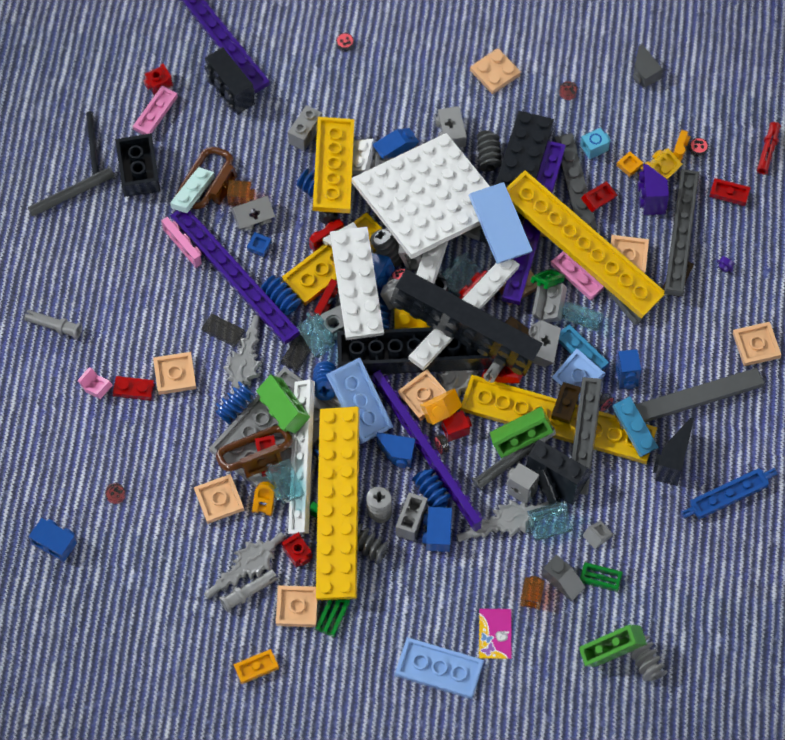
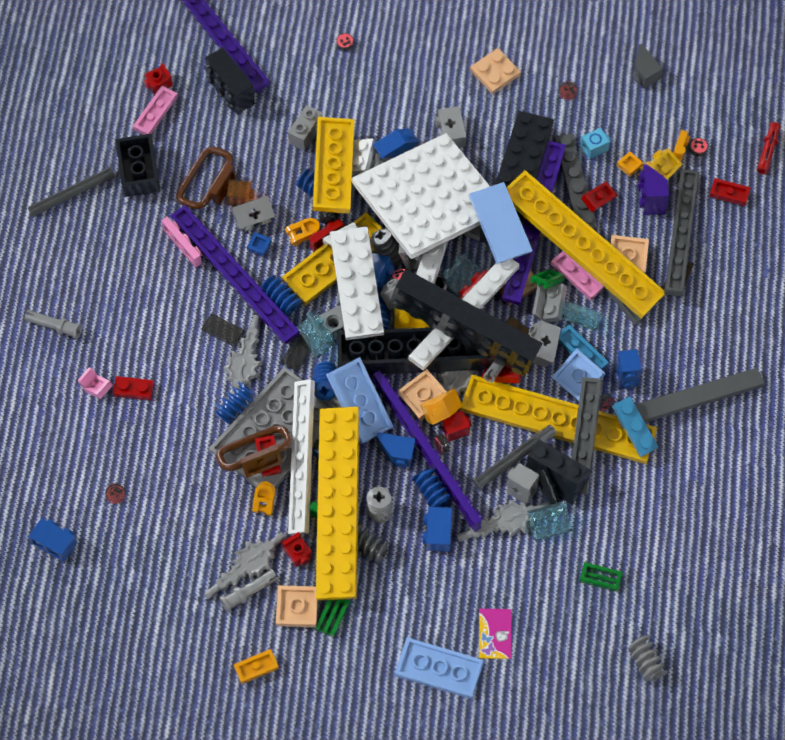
(92, 142): black bar -> none
(174, 373): light nougat plate -> none
(192, 190): light aqua plate -> none
(218, 498): light nougat plate -> none
(282, 404): bright green brick -> none
(285, 481): clear light blue bracket -> none
(307, 226): none -> light orange plate
(330, 291): red plate -> none
(411, 517): light grey brick -> none
(489, 151): dark grey piece -> none
(521, 432): bright green brick -> none
(532, 592): clear orange brick -> none
(563, 578): dark grey slope -> none
(566, 402): dark brown plate -> none
(597, 534): light grey slope -> none
(612, 645): bright green brick -> none
(670, 461): black slope -> none
(725, 264): dark purple plate -> none
(729, 493): blue plate -> none
(756, 344): light nougat plate -> none

